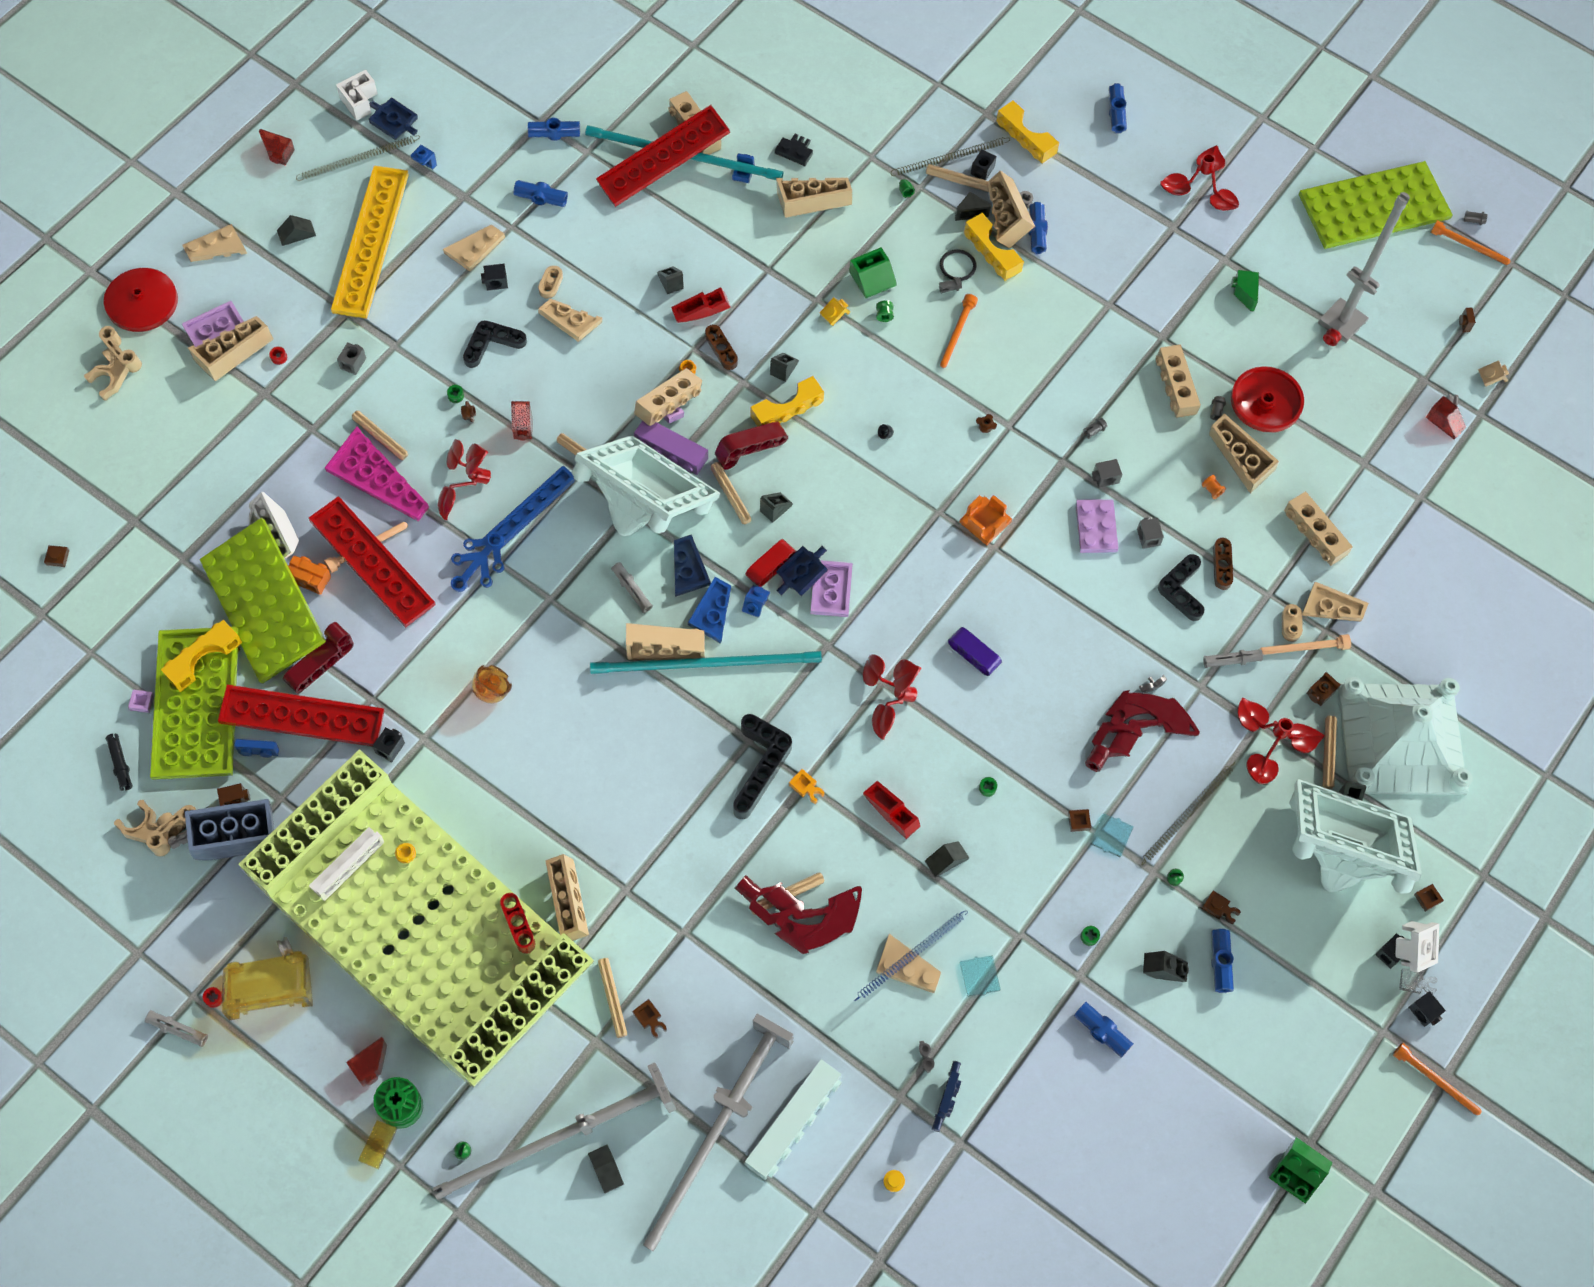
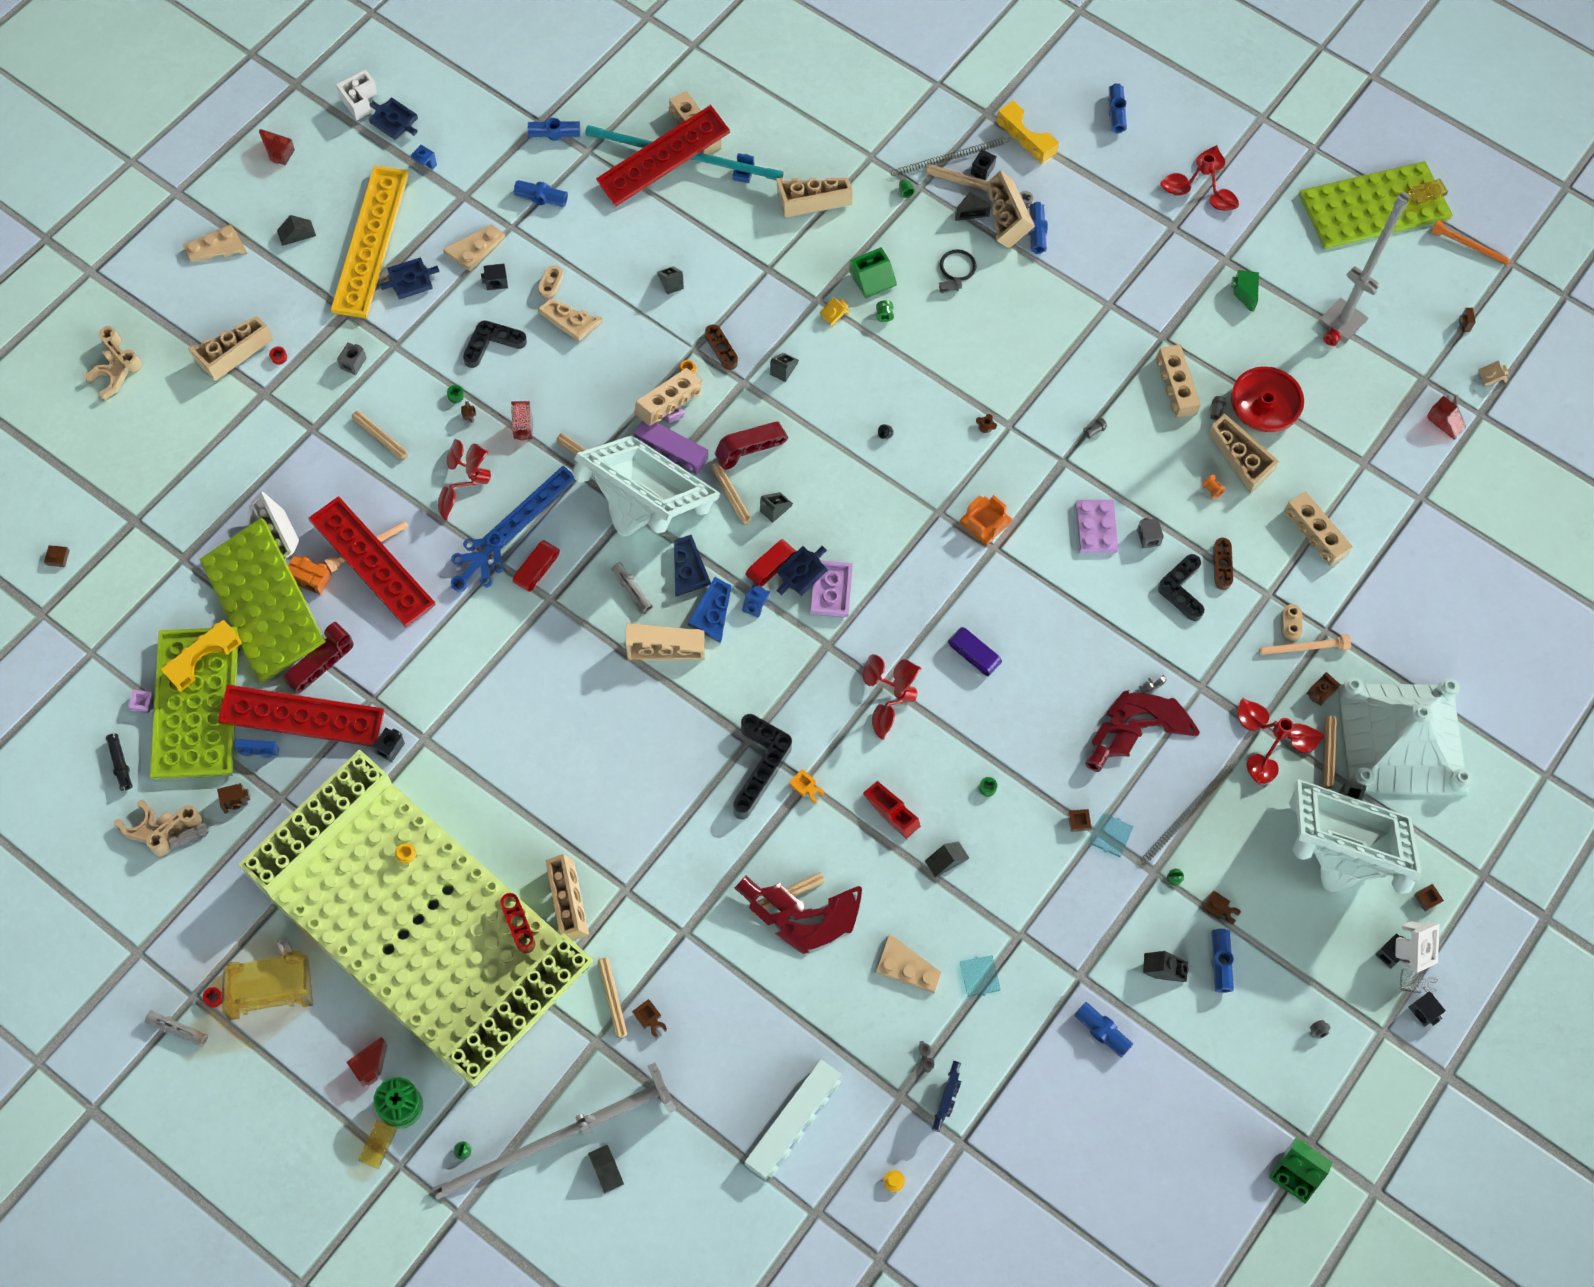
(140, 299): red dish -> none
(212, 323): lavender plate -> none
(228, 829): sand blue brick -> none
(346, 863): white fence -> none
(357, 157): olive piece -> none
(372, 473): dark pink wing -> none
(409, 278): none -> dark blue plate
(490, 684): clear orange cylinder -> none
(536, 565): none -> red beam
(606, 667): teal piece -> none
(701, 306): red slope -> none
(732, 1102): light grey piece -> none
(795, 149): black hinge -> none
(808, 395): yellow arch -> none
(912, 957): piece -> none
(969, 302): orange piece -> none
(1005, 262): yellow arch -> none
(1095, 932): green bush -> none
(1107, 473): dark grey brick -> none
(1241, 657): light grey pin -> none
(1319, 1029): none -> dark grey plate
(1333, 604): tan wing -> none
(1403, 1053): orange piece -> none
(1428, 191): none -> clear yellow plate
(1475, 217): dark grey pin -> none

